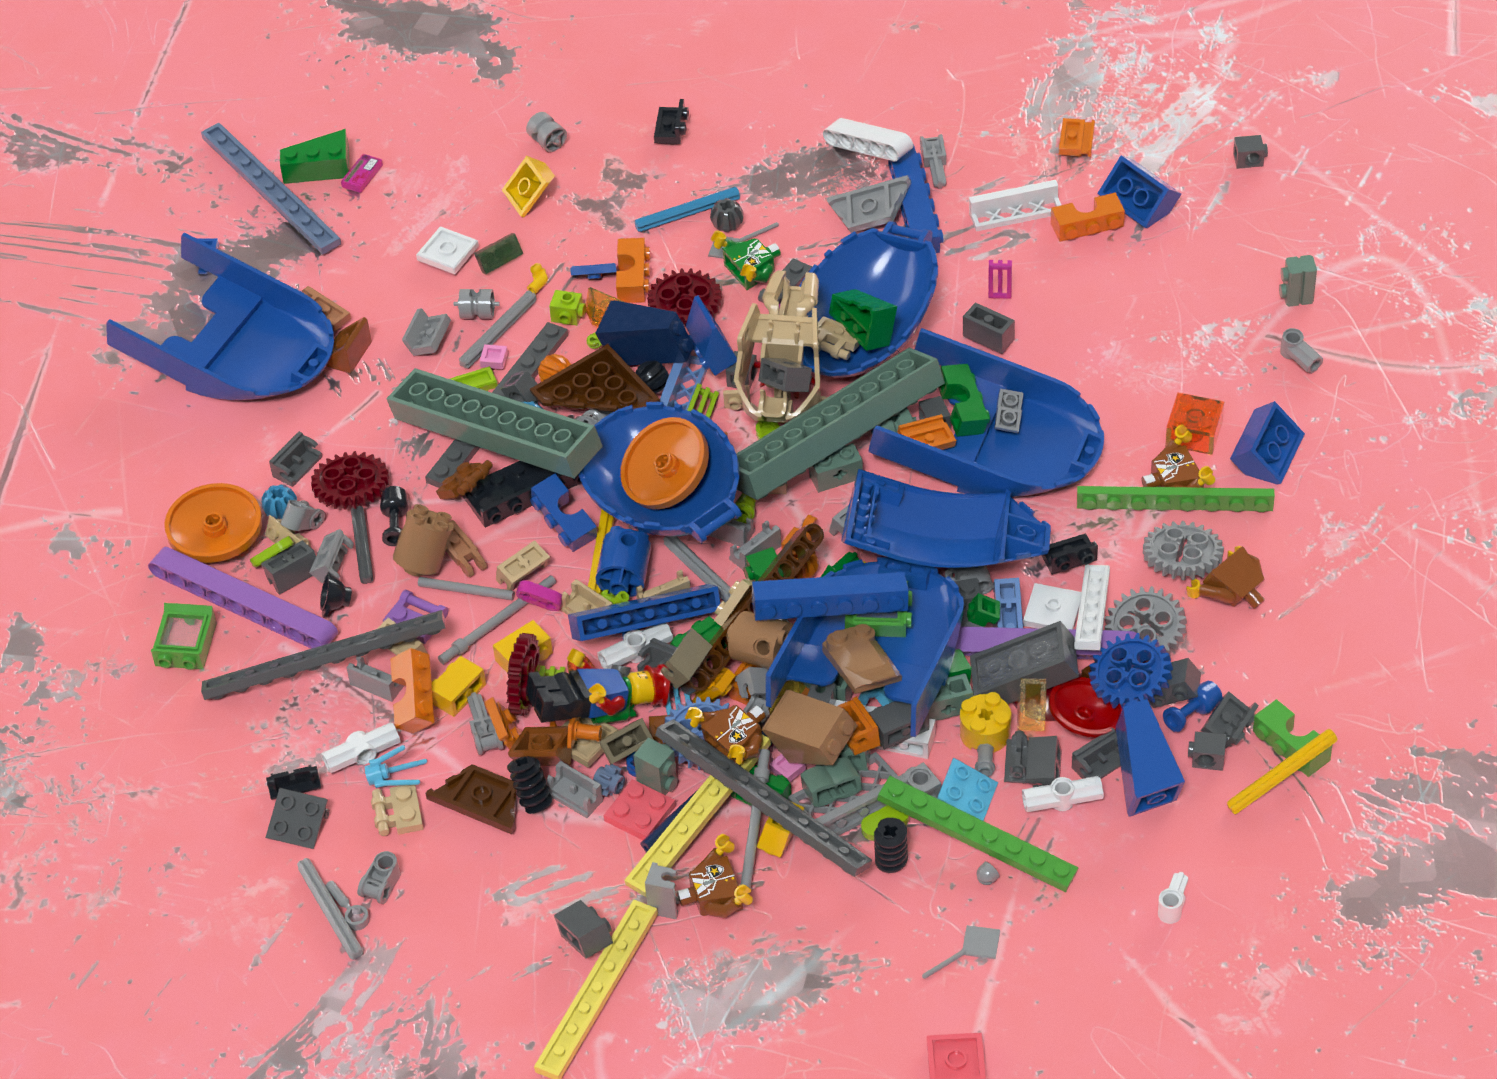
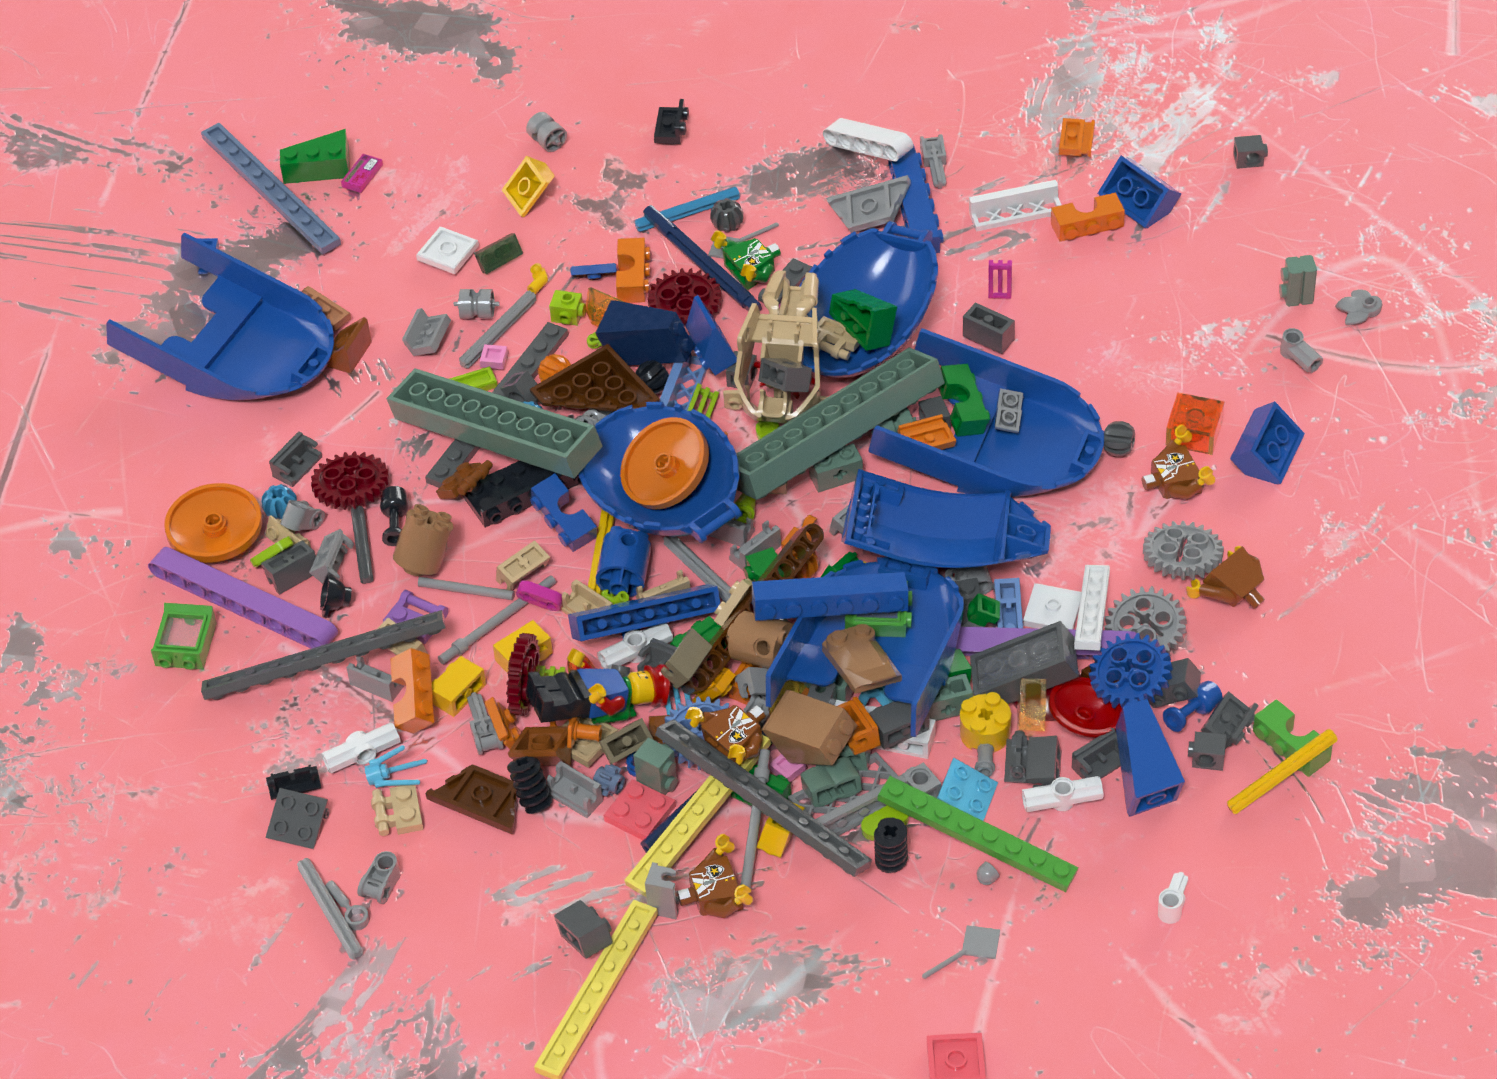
(462, 549): nougat hinge -> none
(700, 258): none -> dark blue piece
(1070, 553): black bracket -> none
(1119, 438): none -> dark grey piece
(1175, 498): bright green plate -> none
(1359, 306): none -> light grey plate

